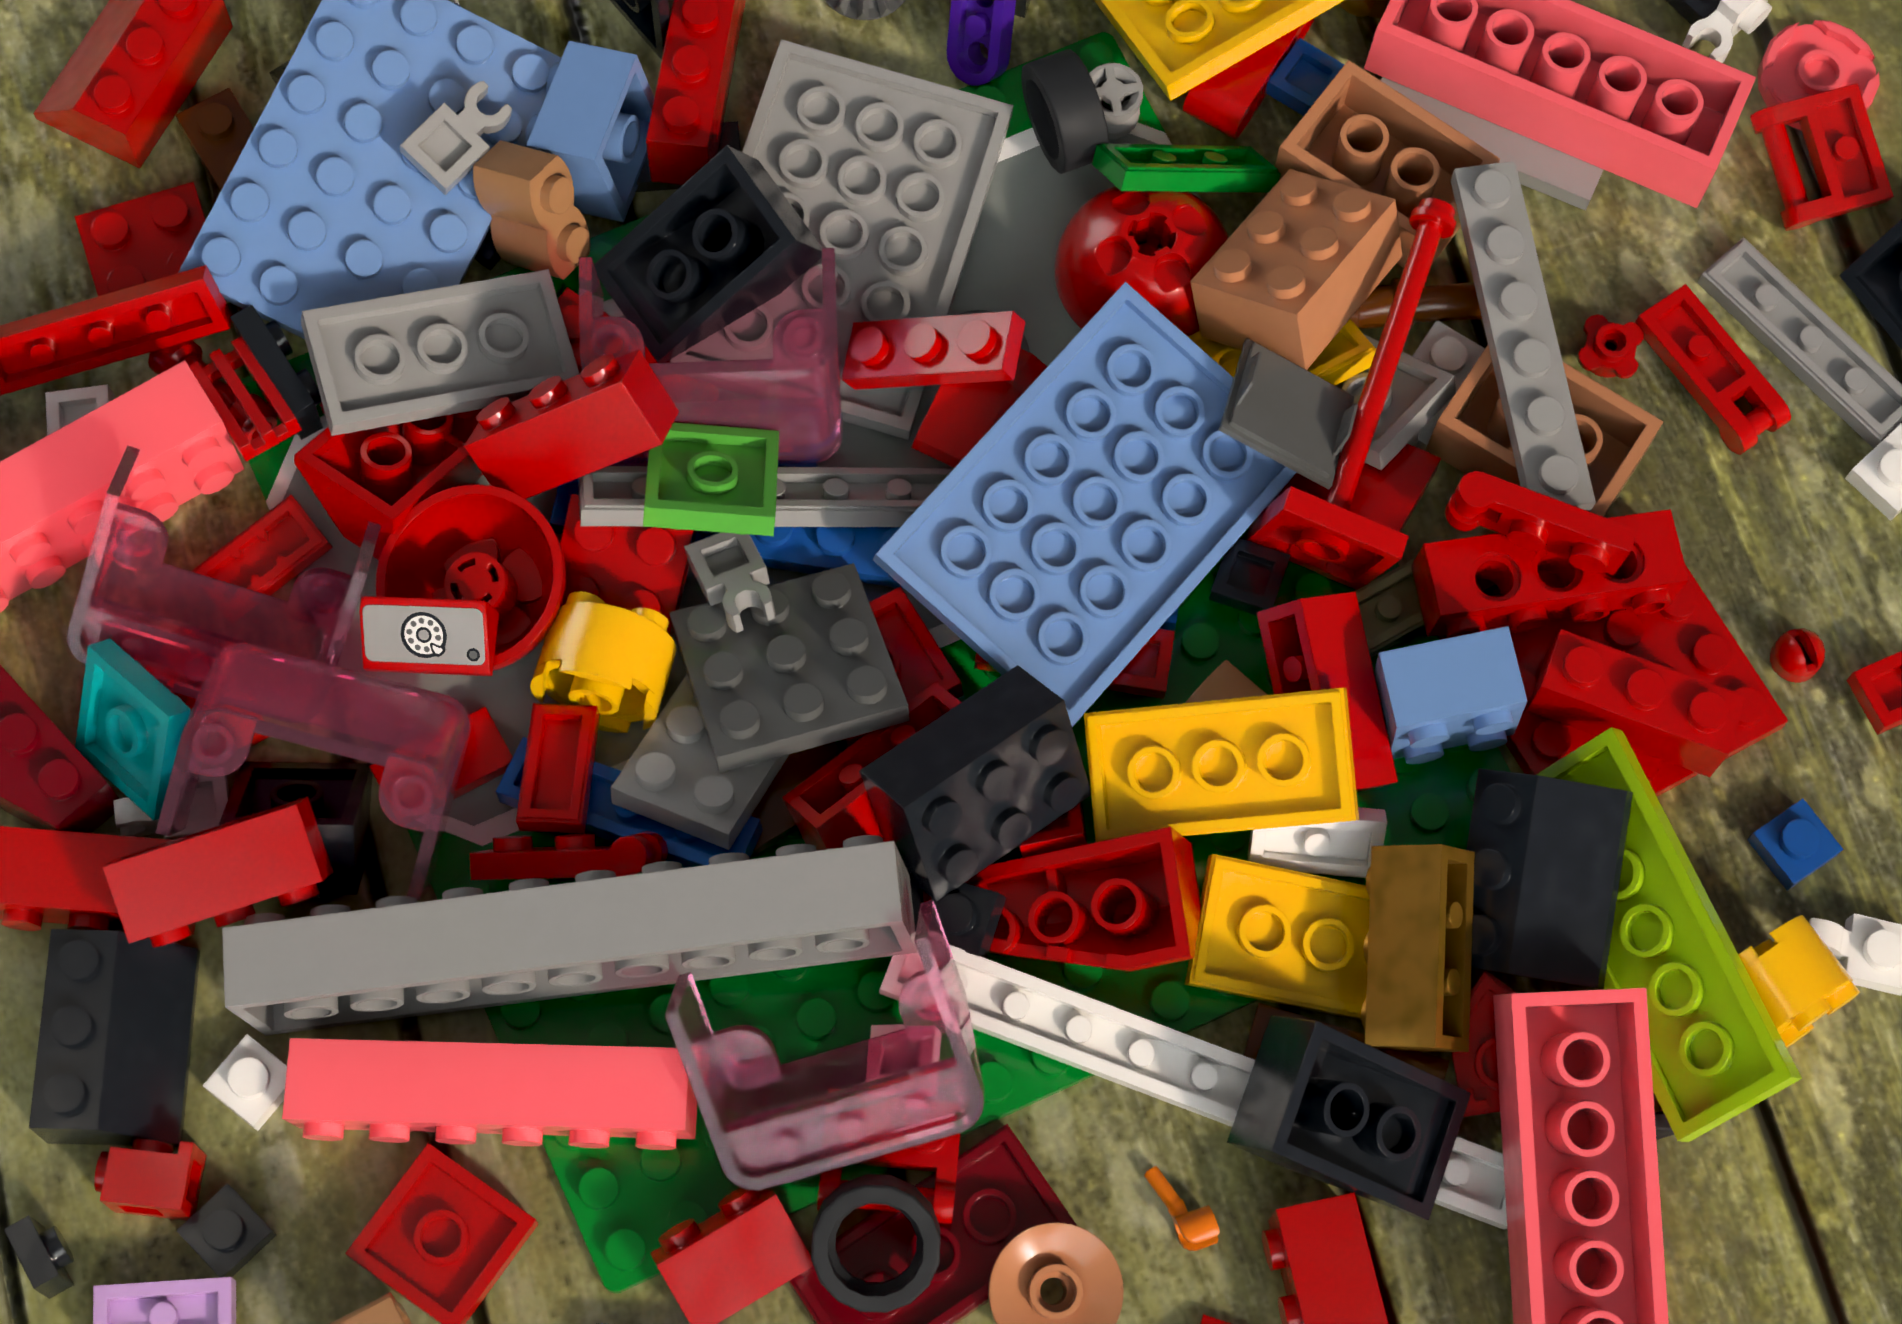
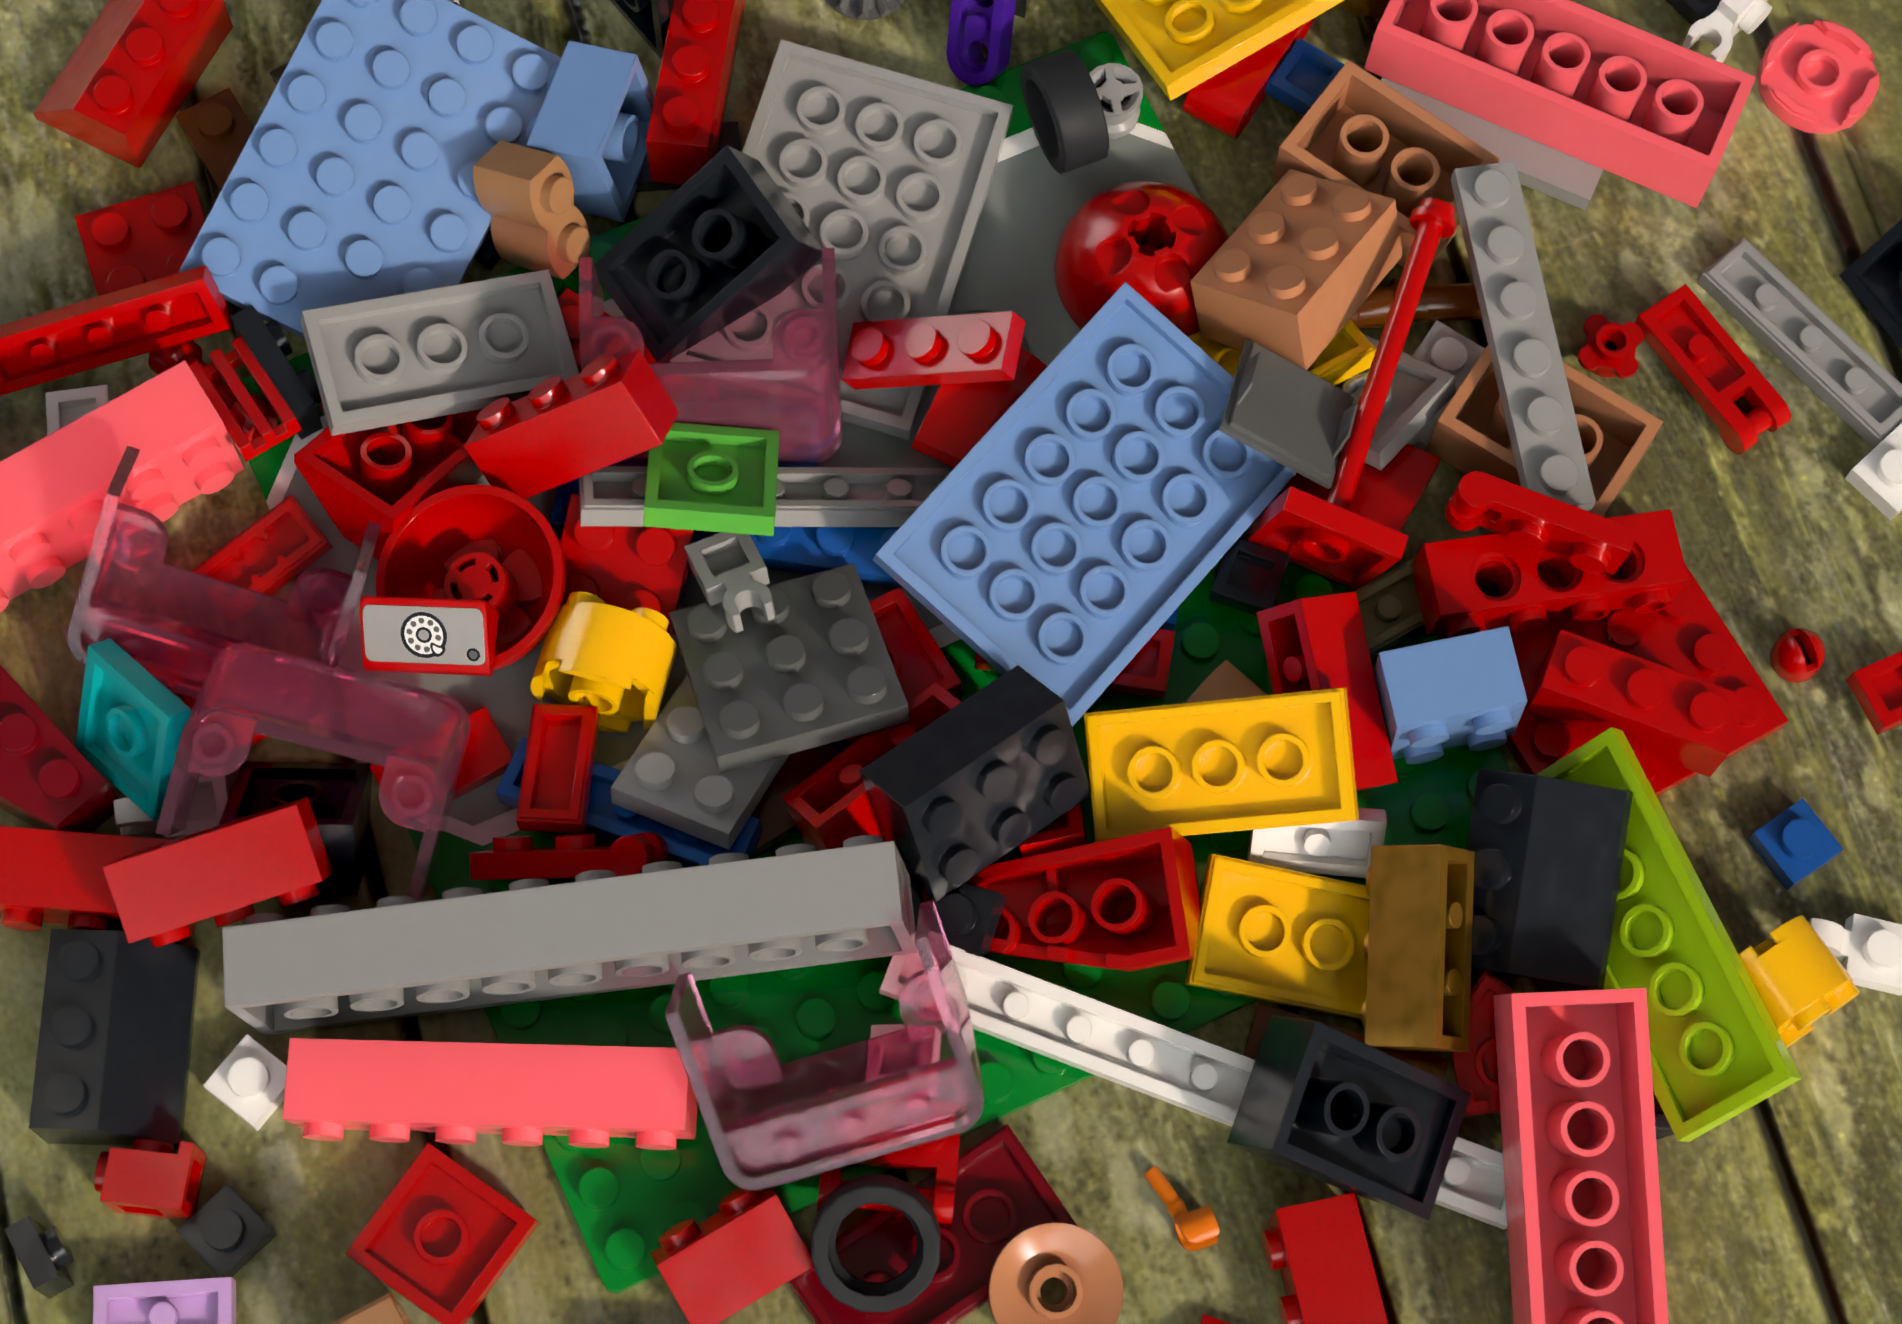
(451, 143): light grey plate -> none
(1185, 168): green tile -> none
(1840, 151): red plate -> none

